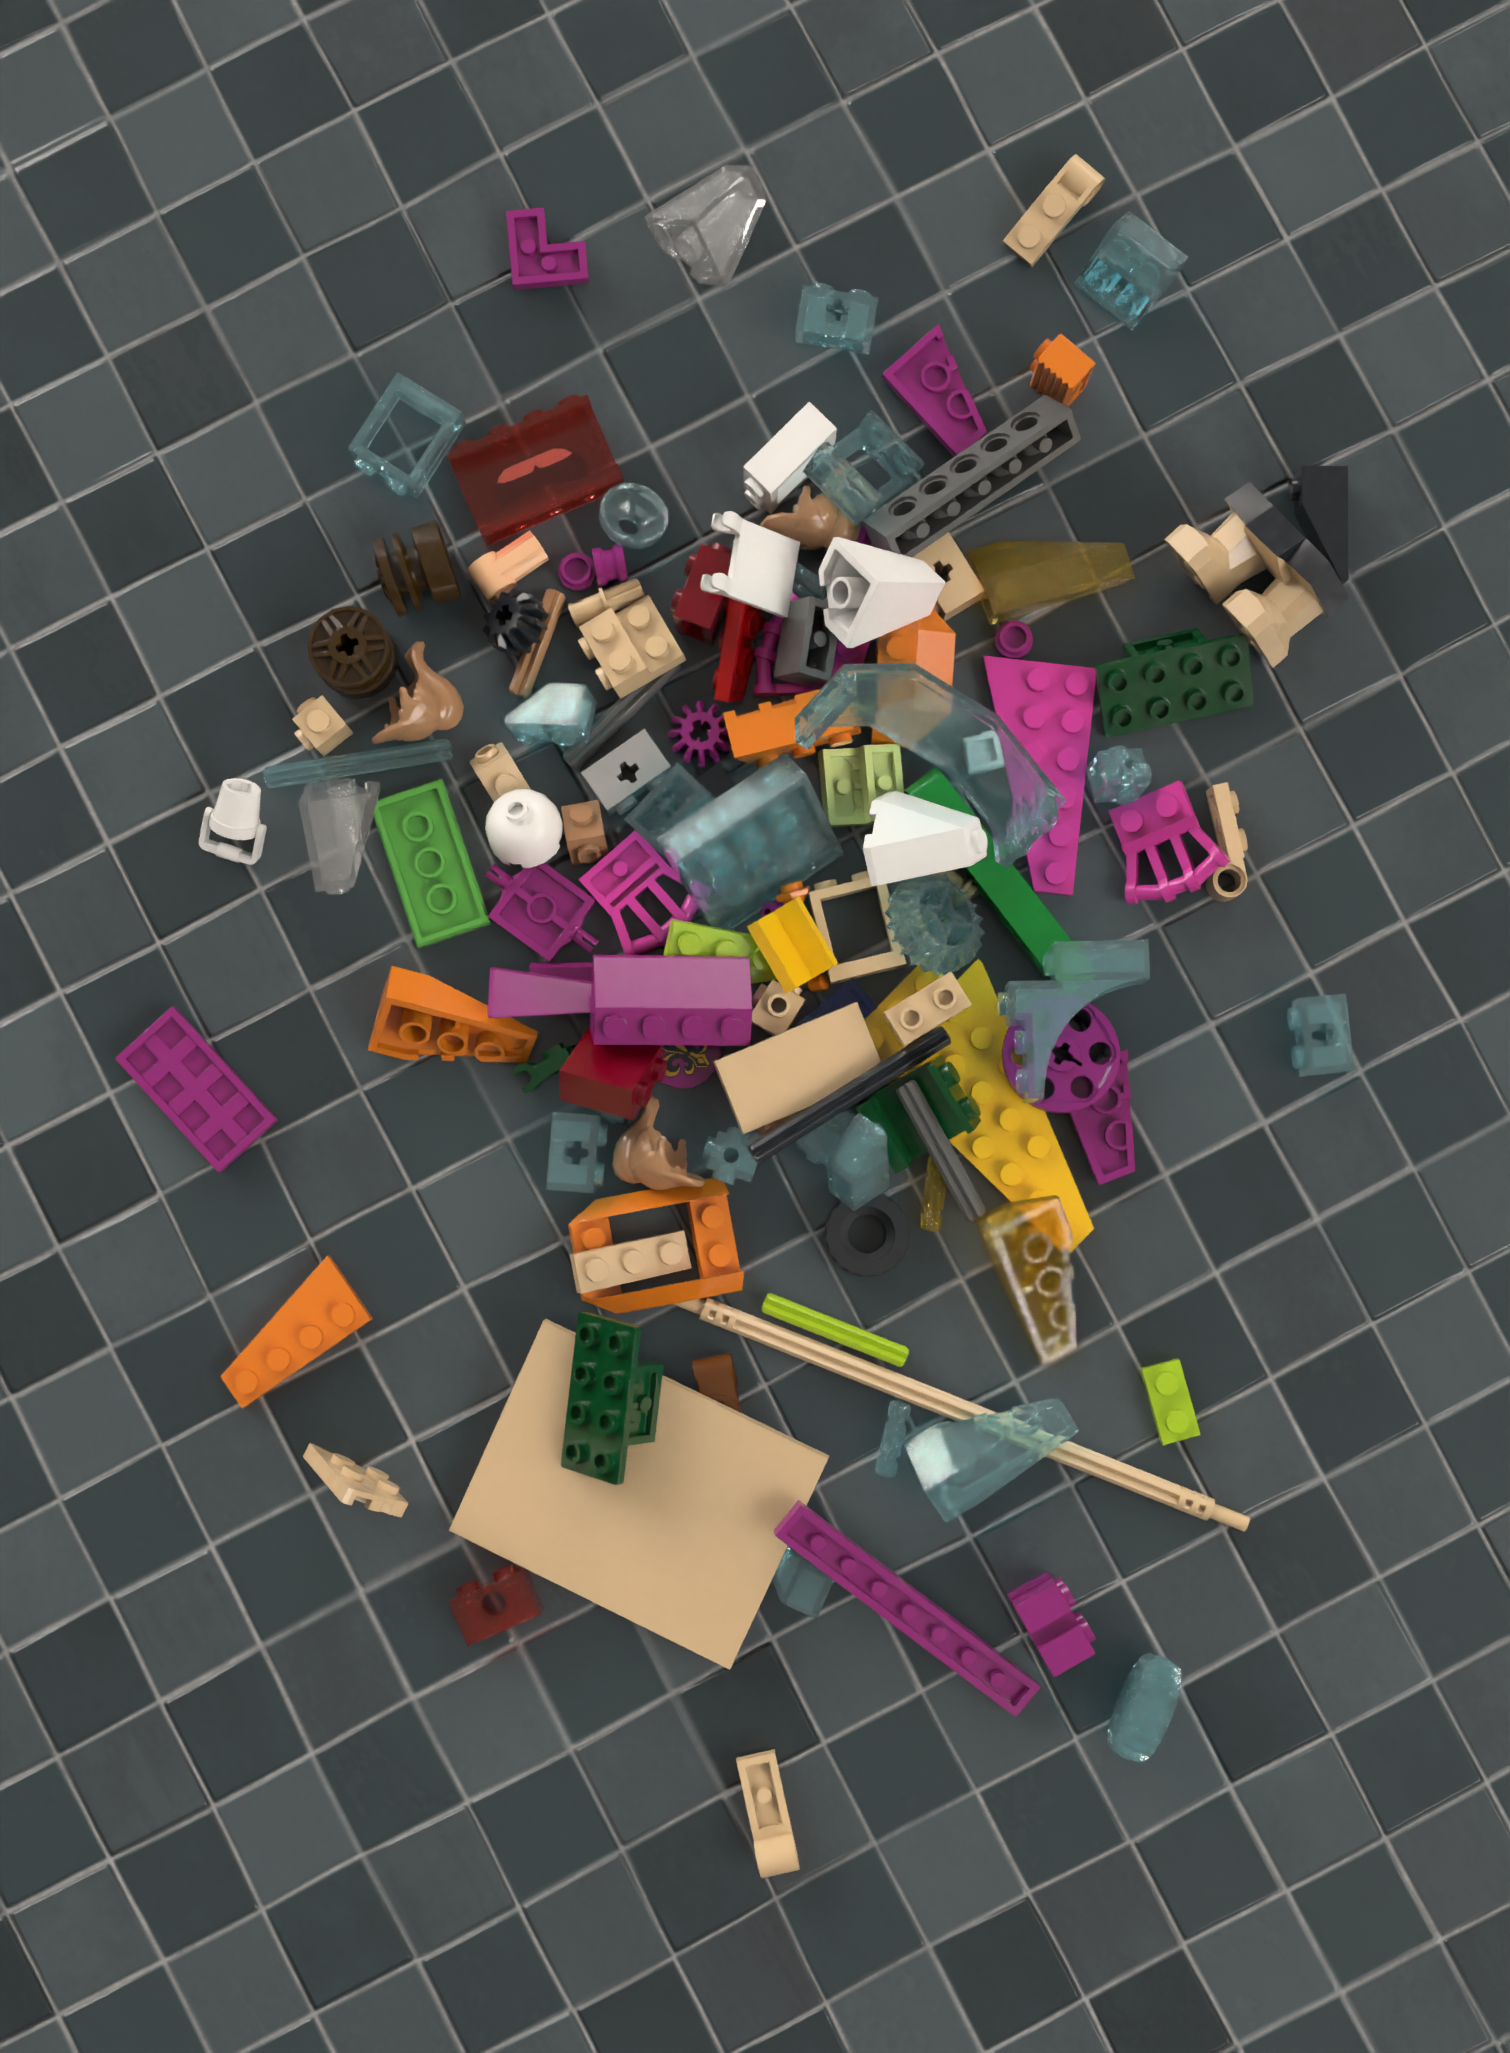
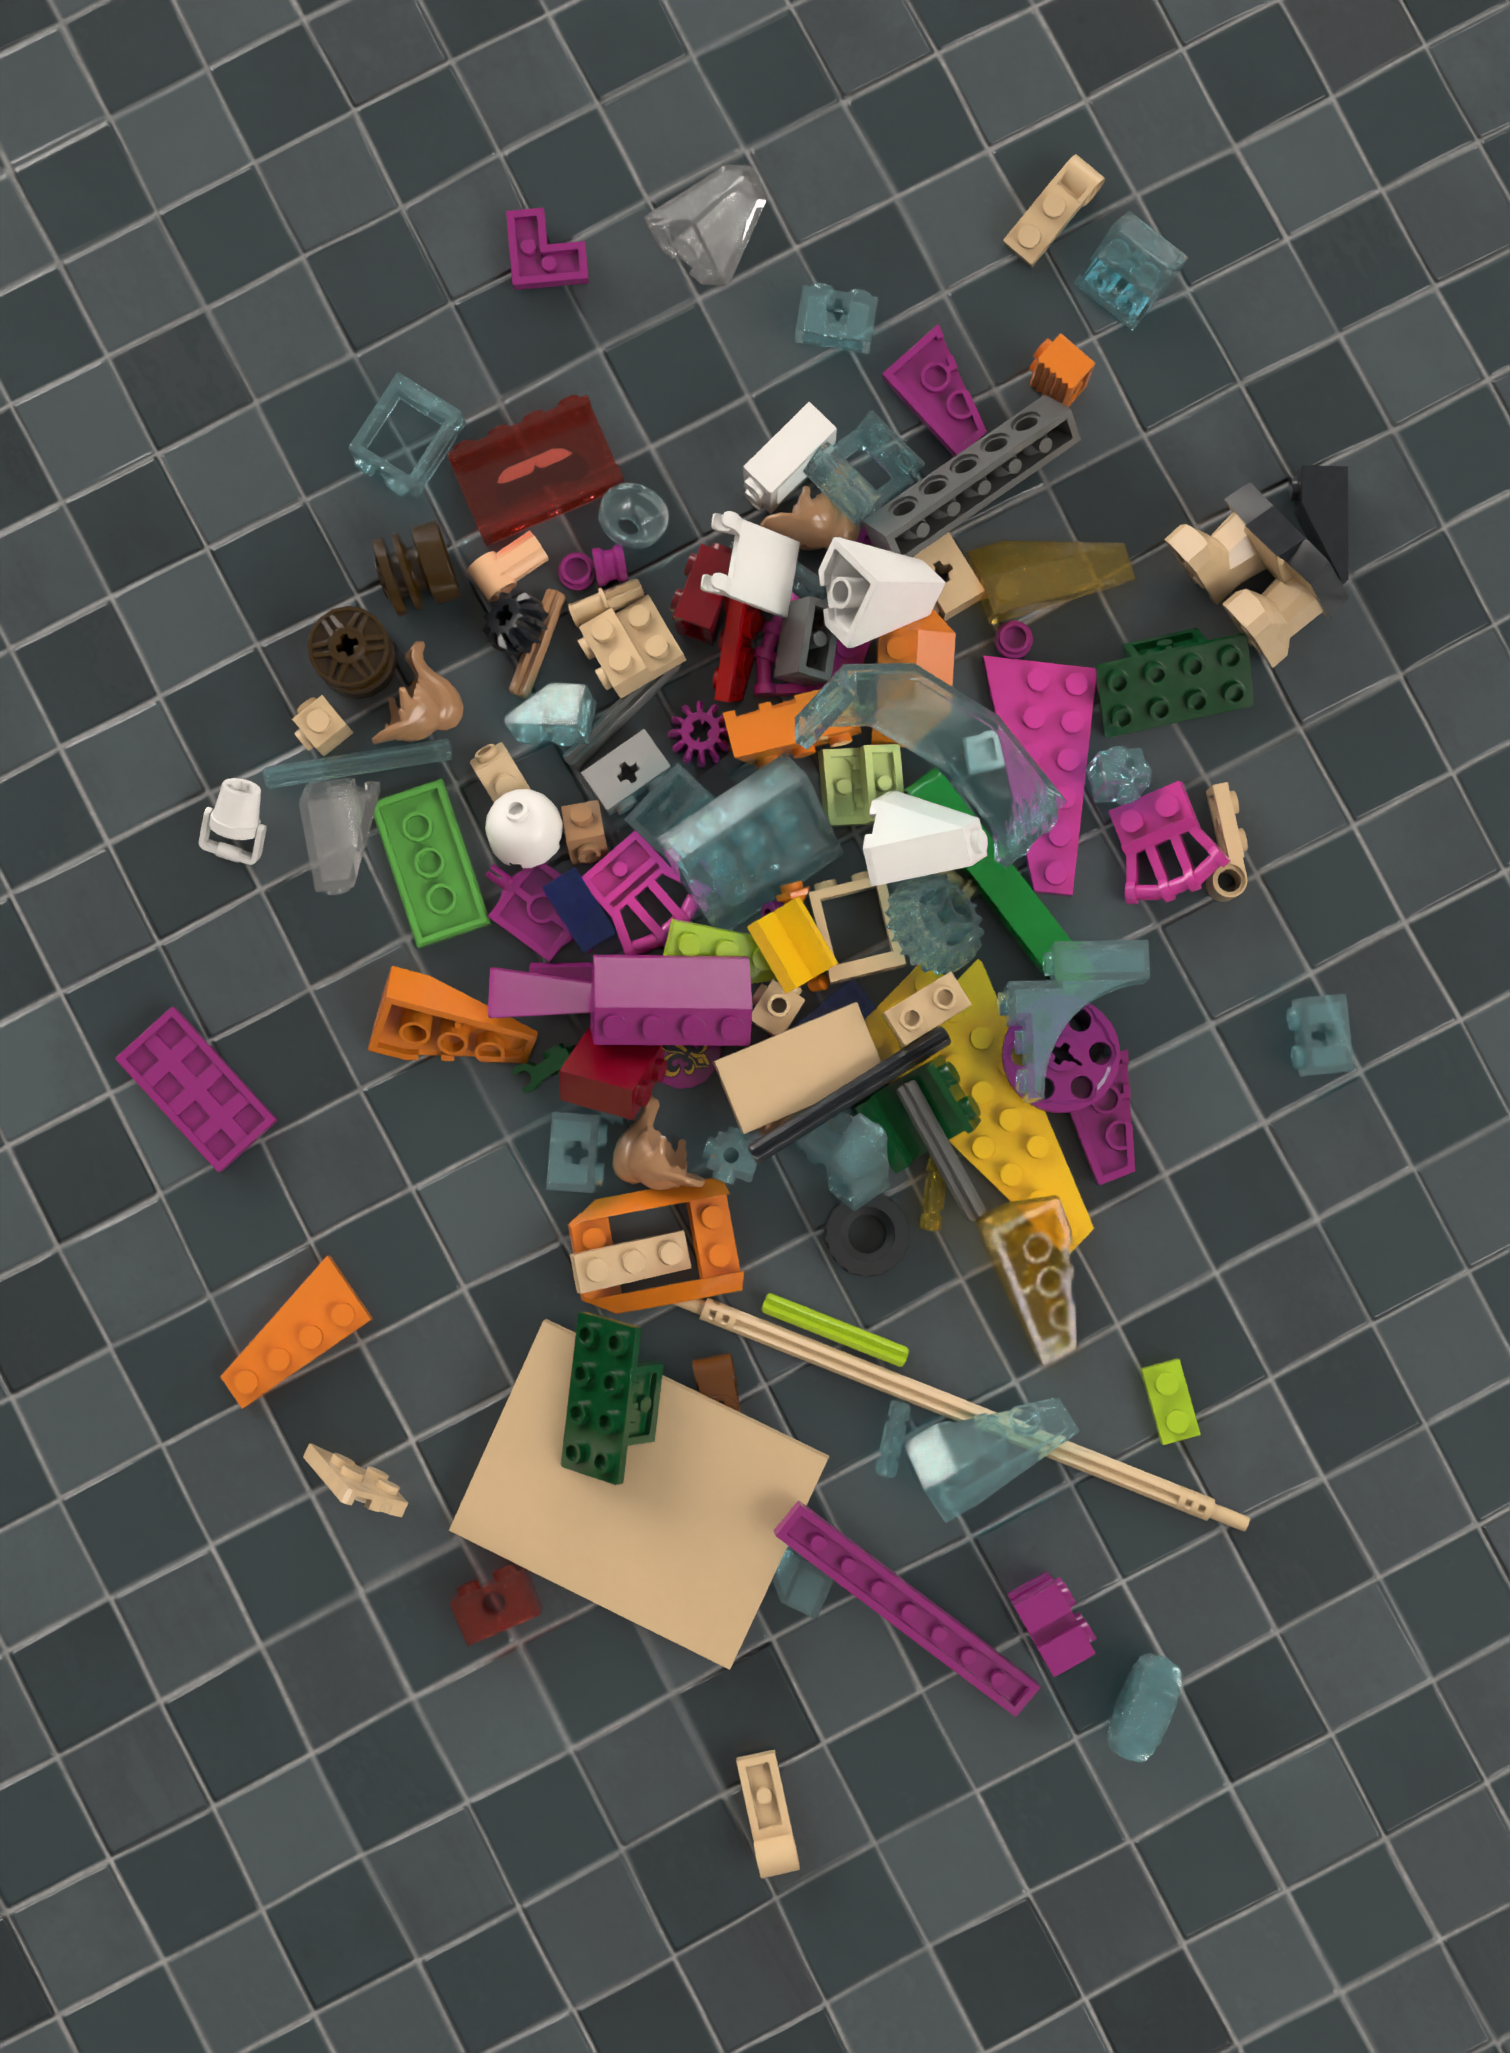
(578, 910): none -> clear blue plate

